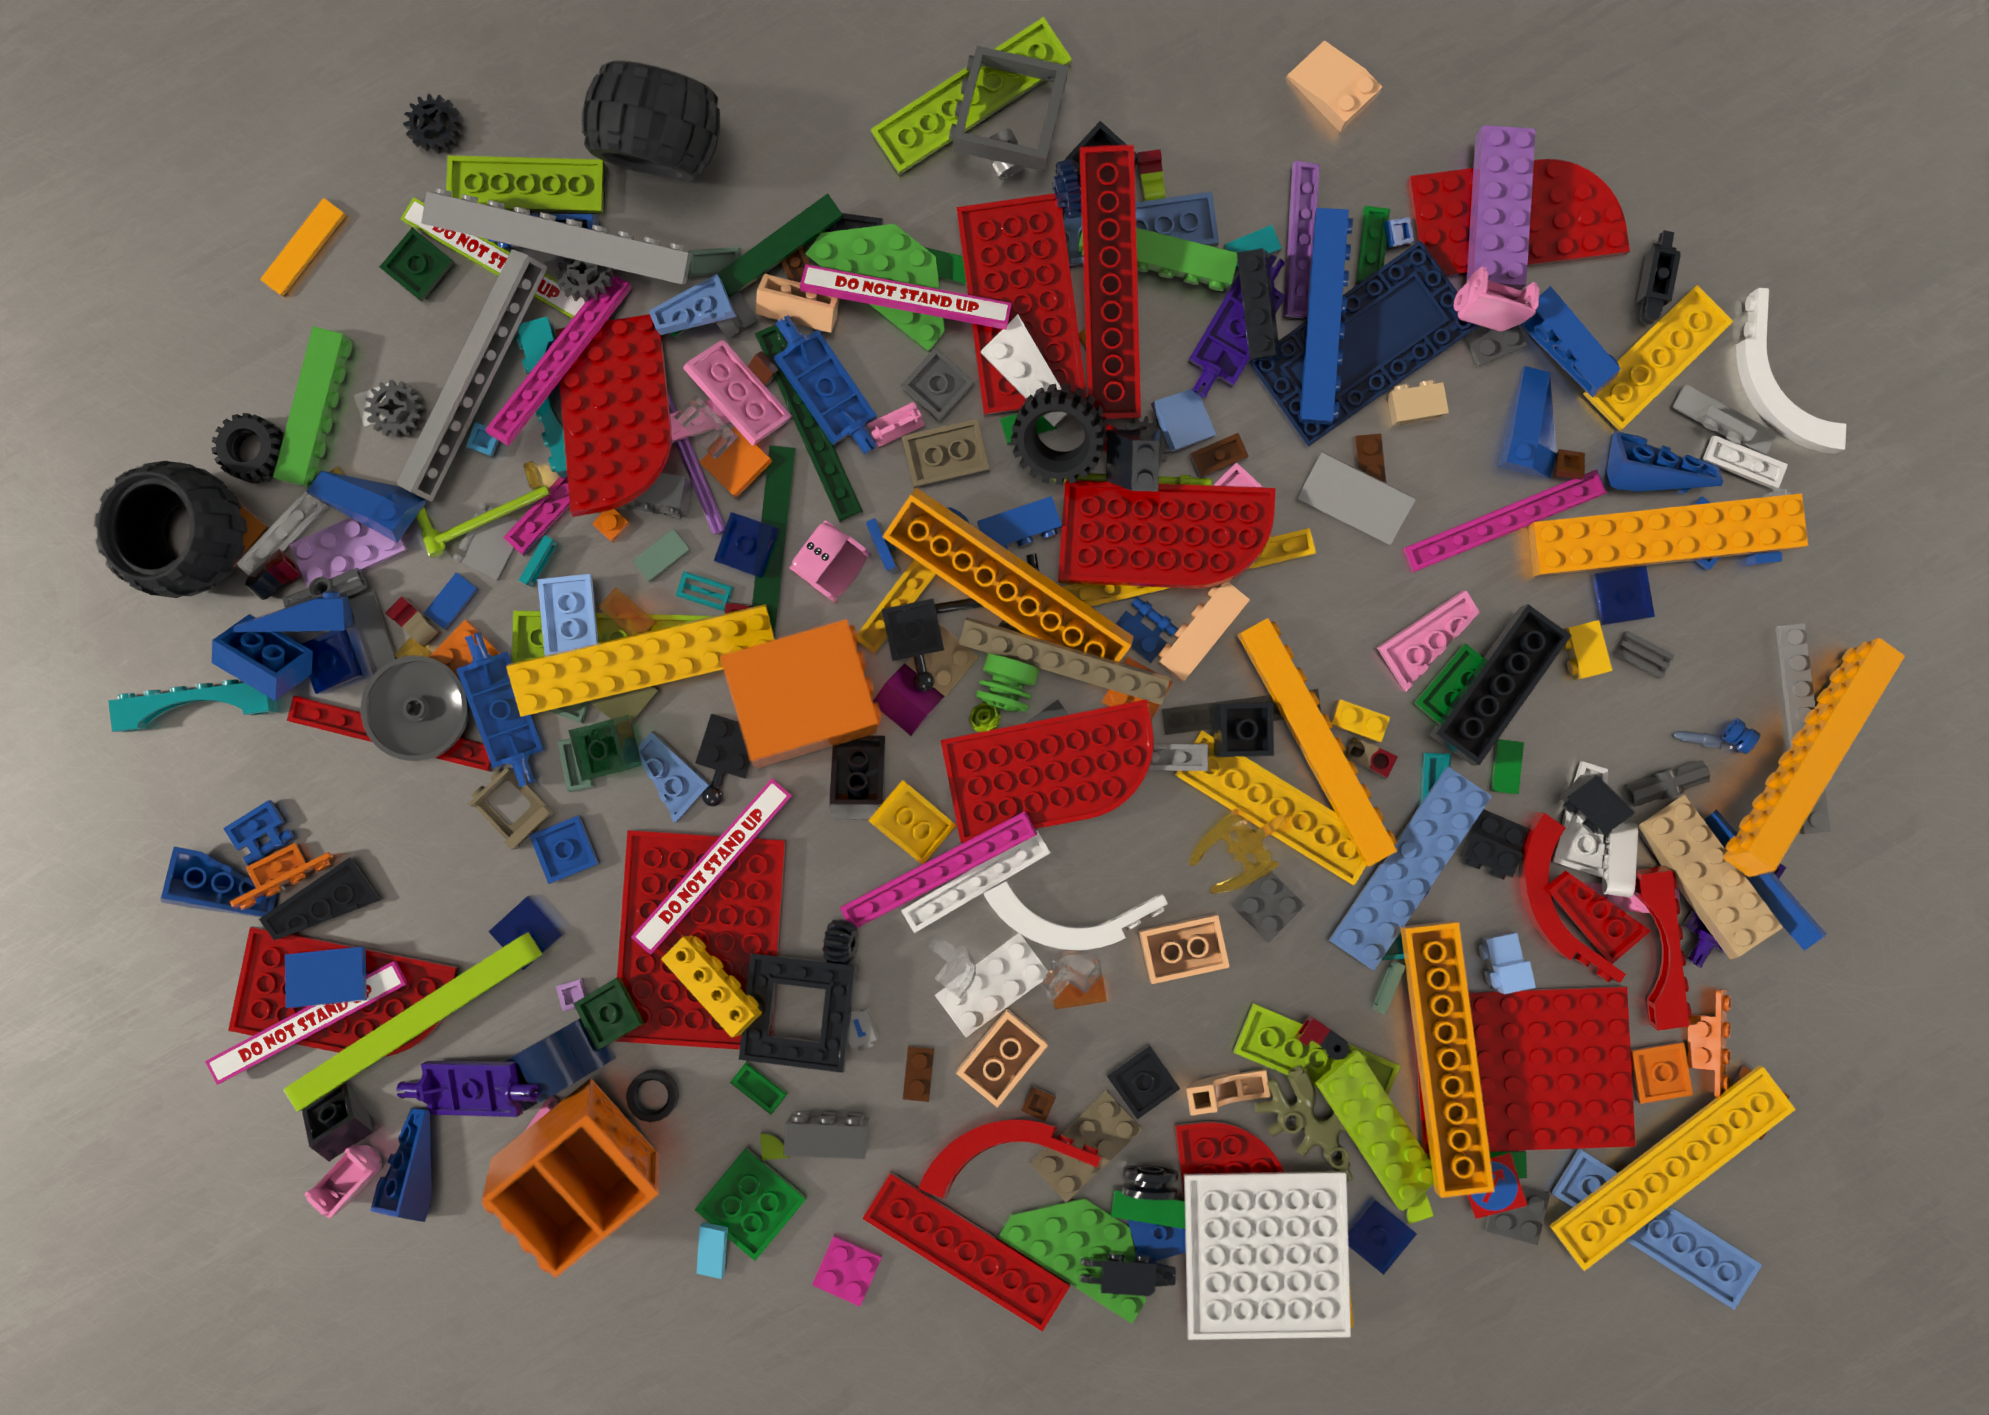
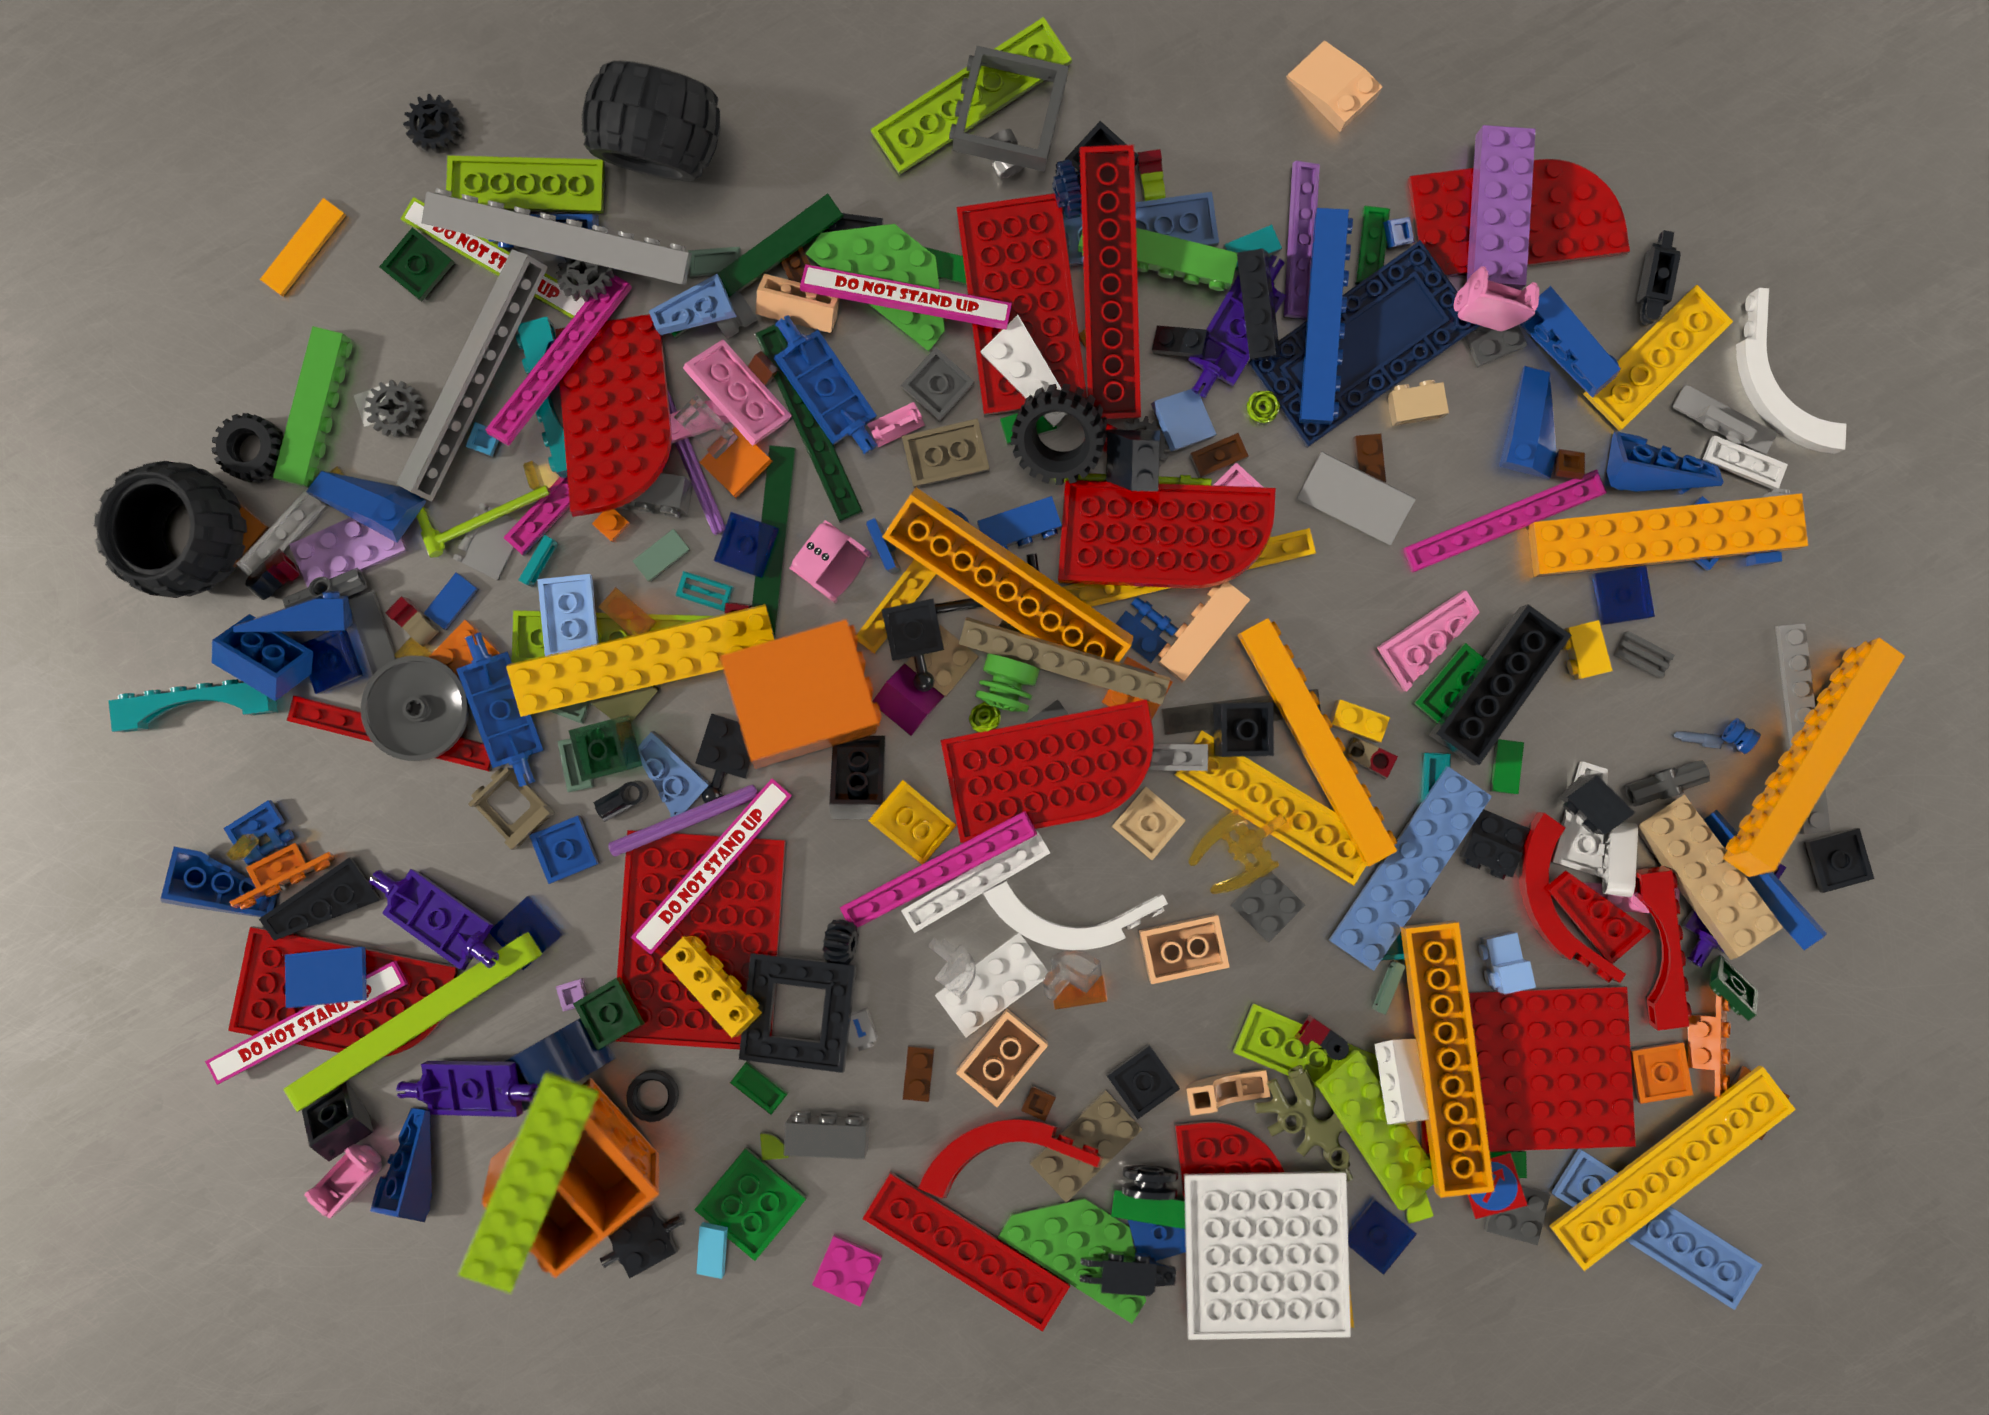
(243, 847): none -> clear yellow tile
(436, 918): none -> dark purple plate
(528, 1182): none -> lime plate
(619, 800): none -> black piece
(642, 1241): none -> black plate
(682, 820): none -> medium lavender axle
(1148, 823): none -> tan plate
(1180, 341): none -> black plate
(1268, 400): none -> lime plate
(1401, 1081): none -> white brick
(1731, 985): none -> dark green plate
(1839, 860): none -> black plate

